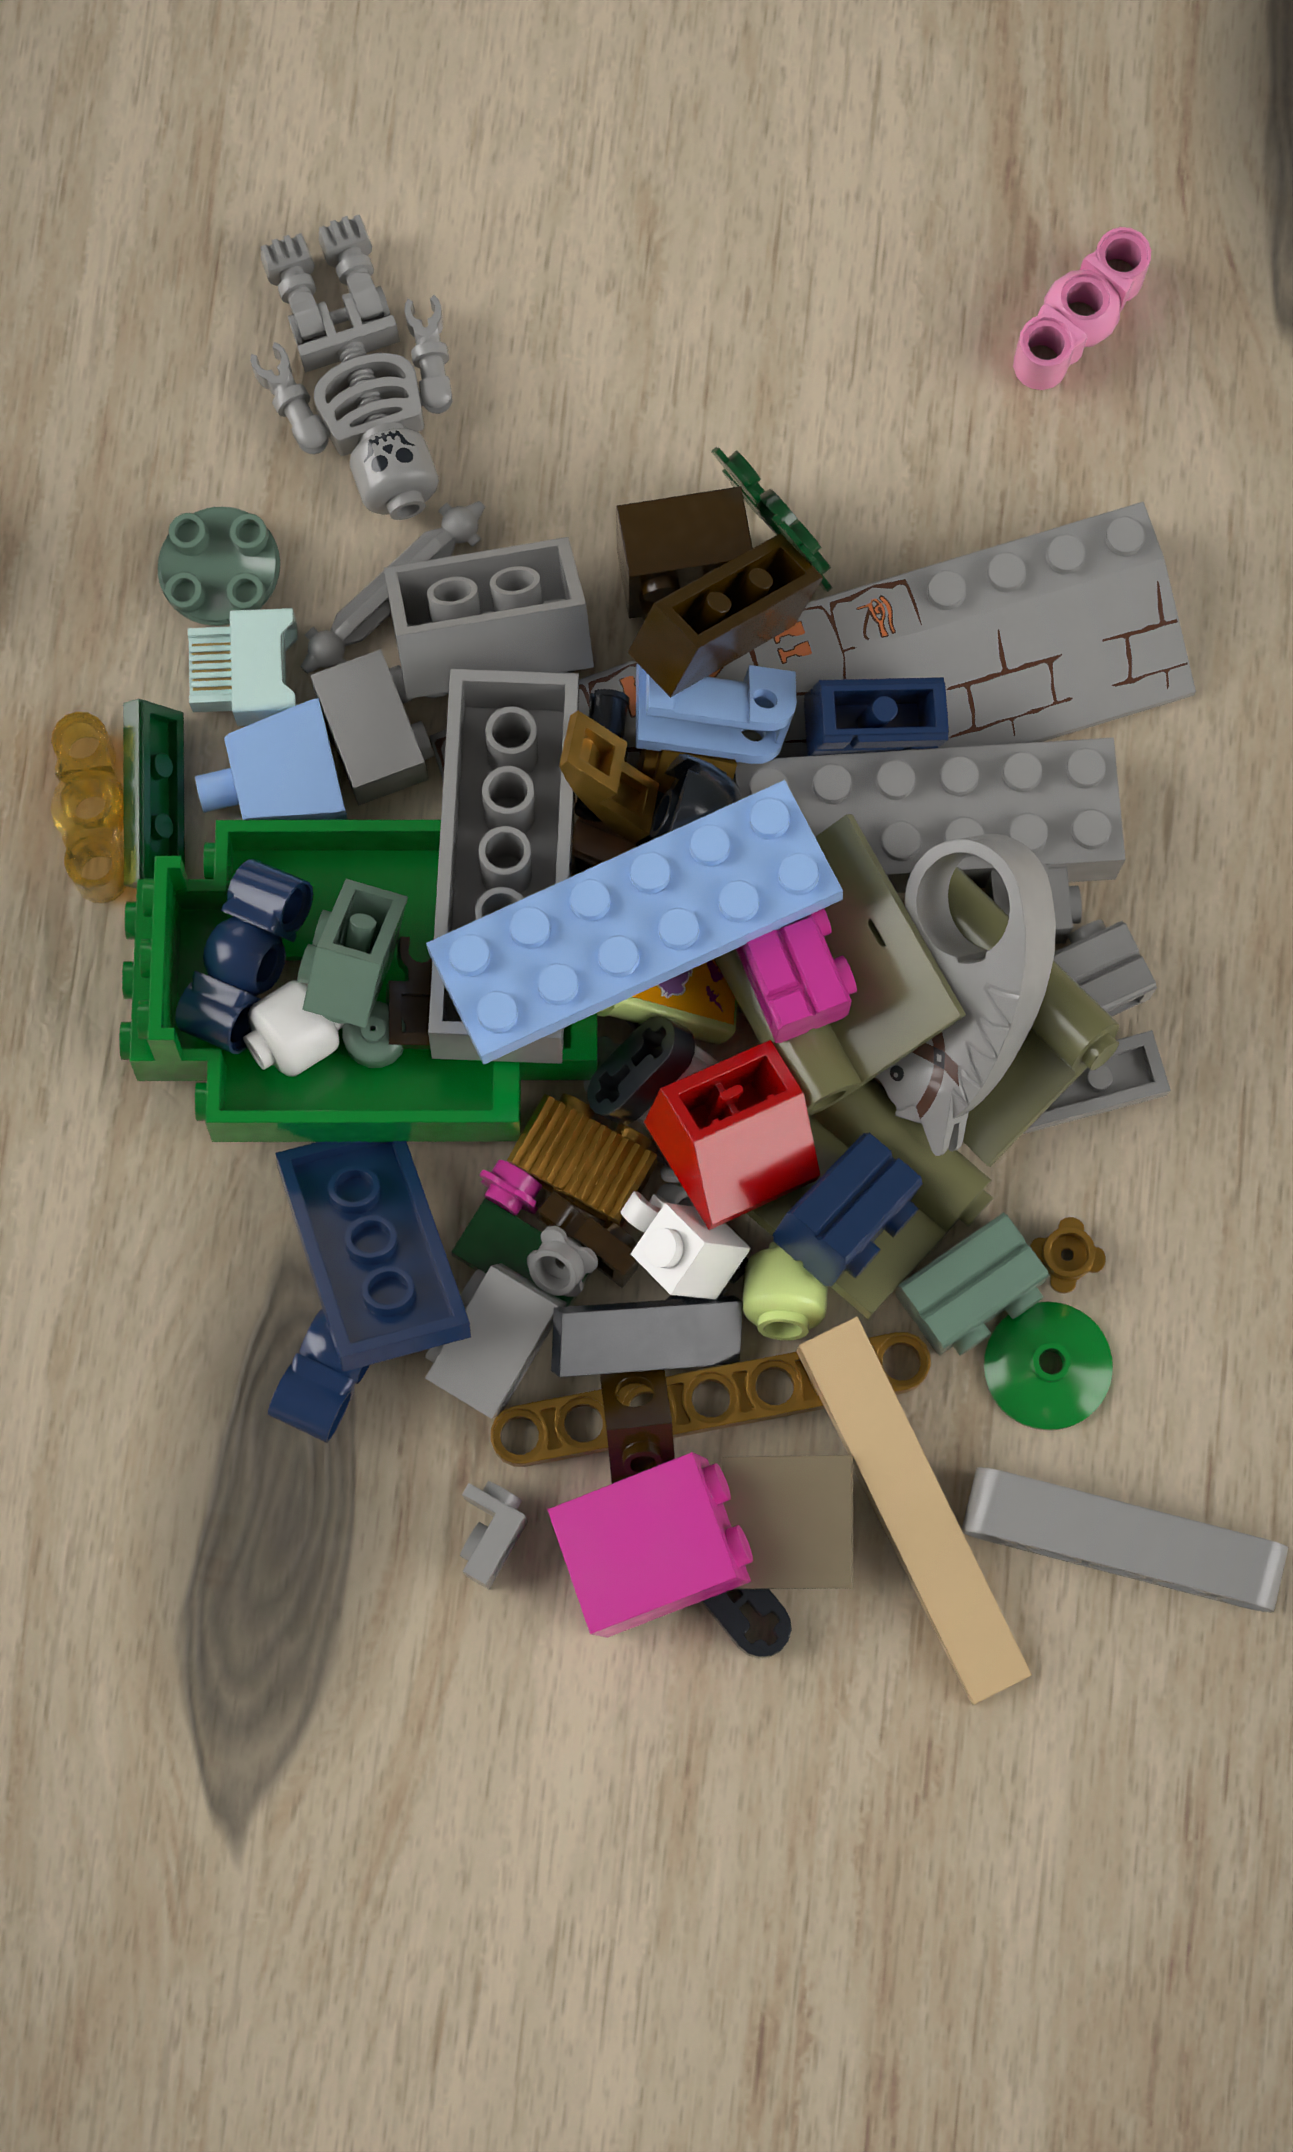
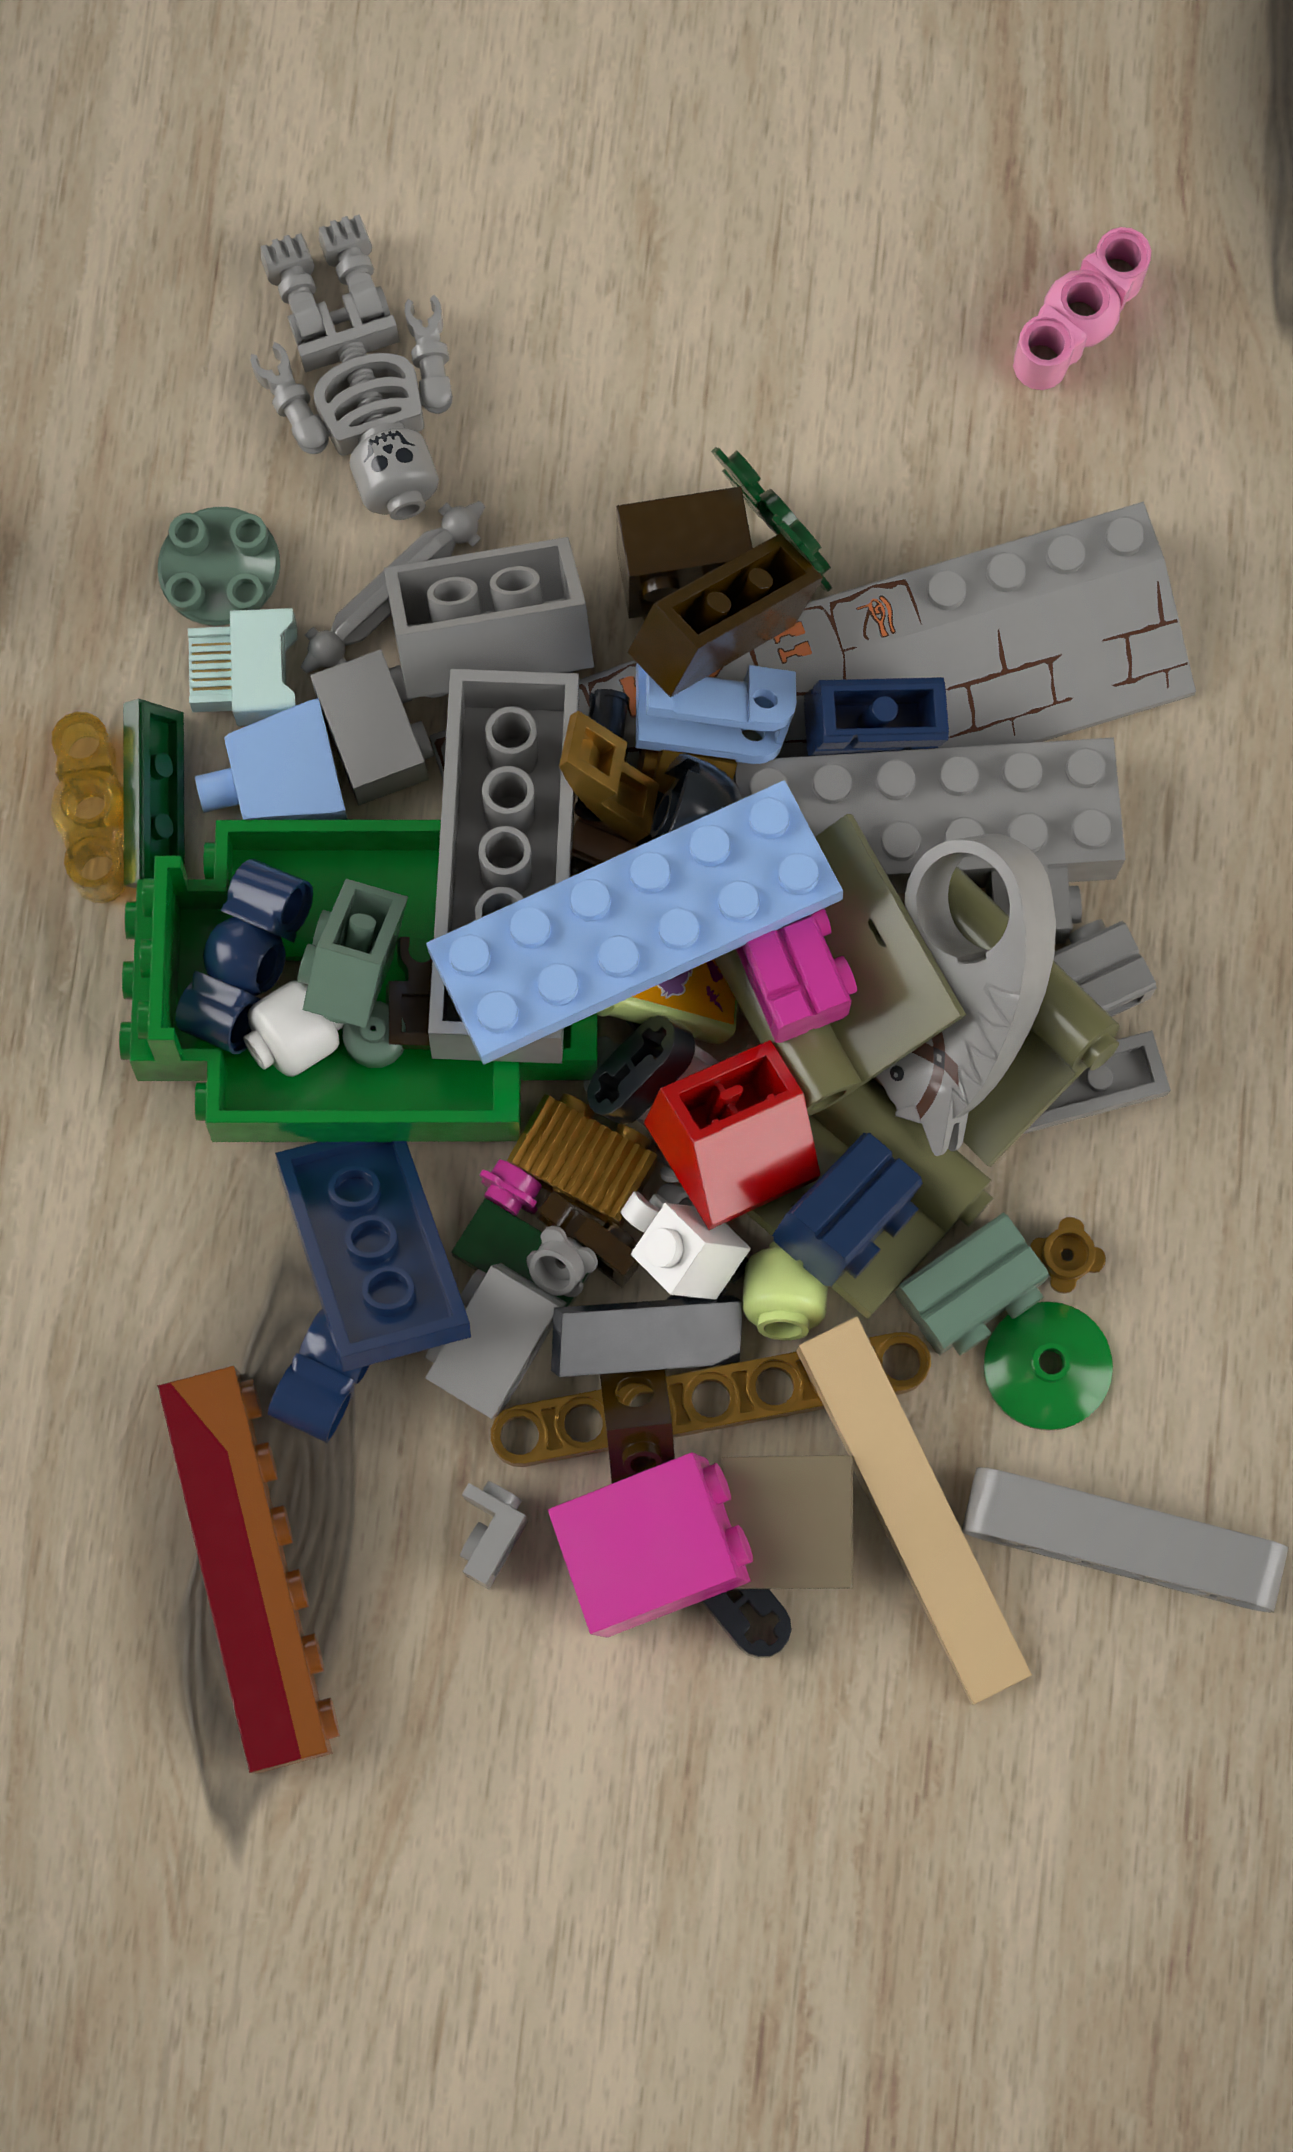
(246, 1569): none -> brick

